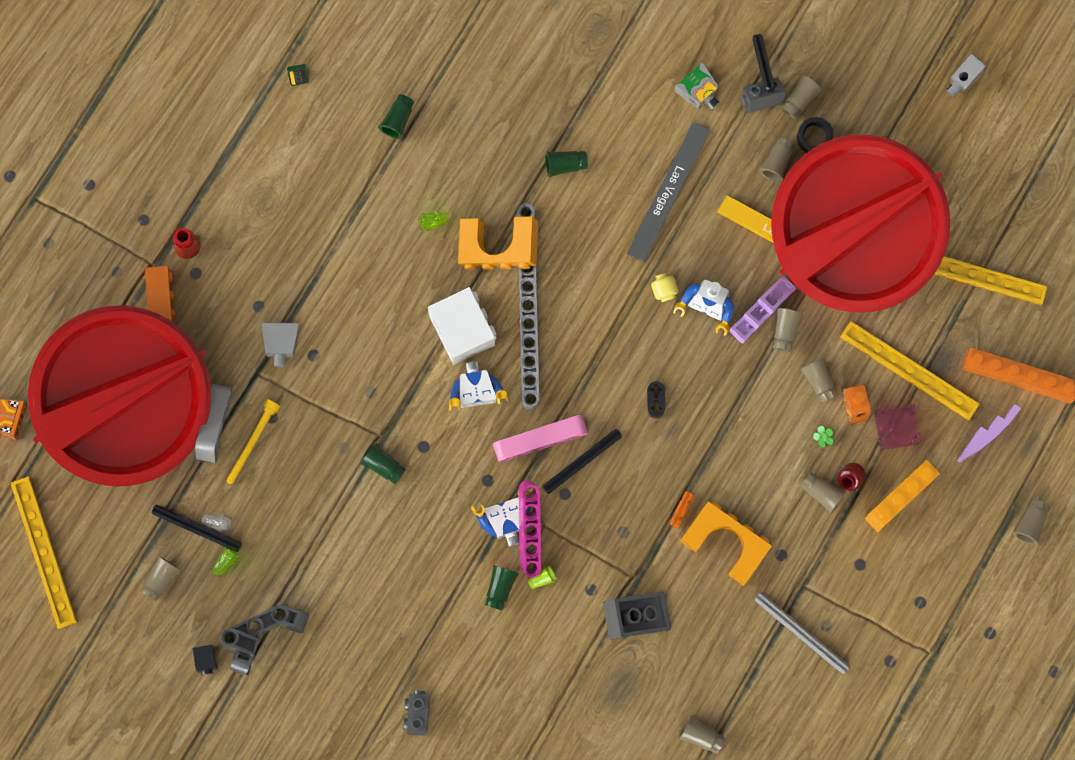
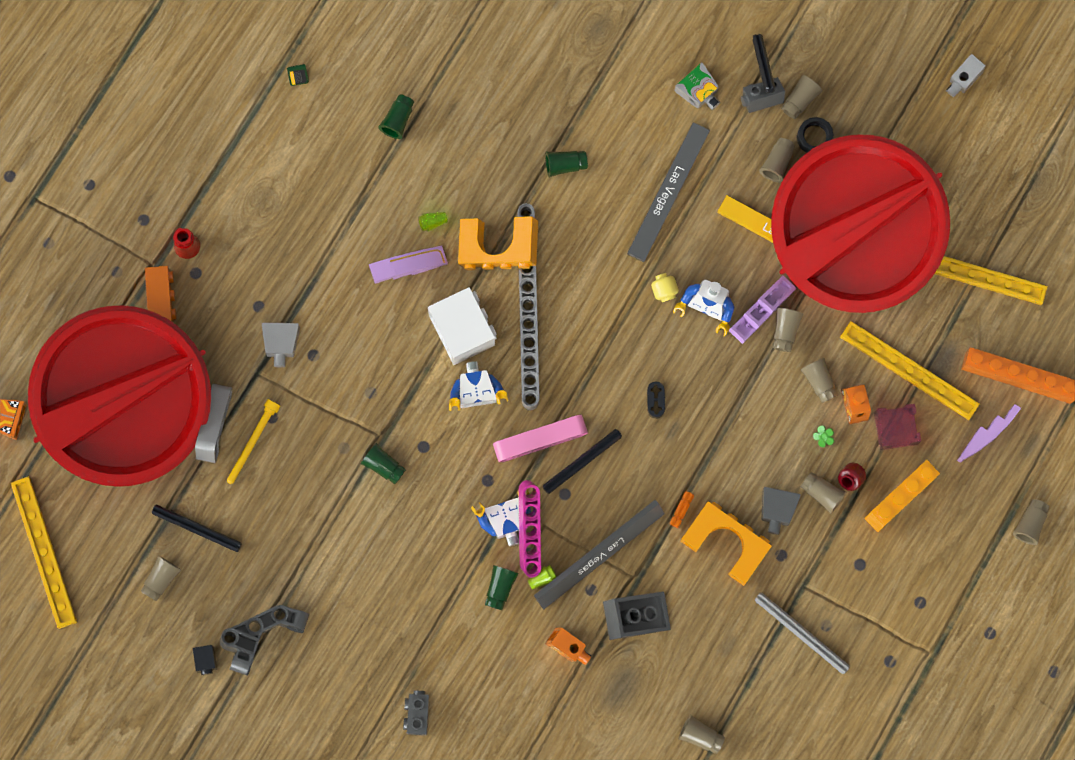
(219, 522): clear cone -> none
(224, 562): clear neon green cone -> none
(408, 264): none -> lavender slope
(561, 640): none -> orange torso
(599, 554): none -> dark grey tile
(778, 508): none -> dark grey torso

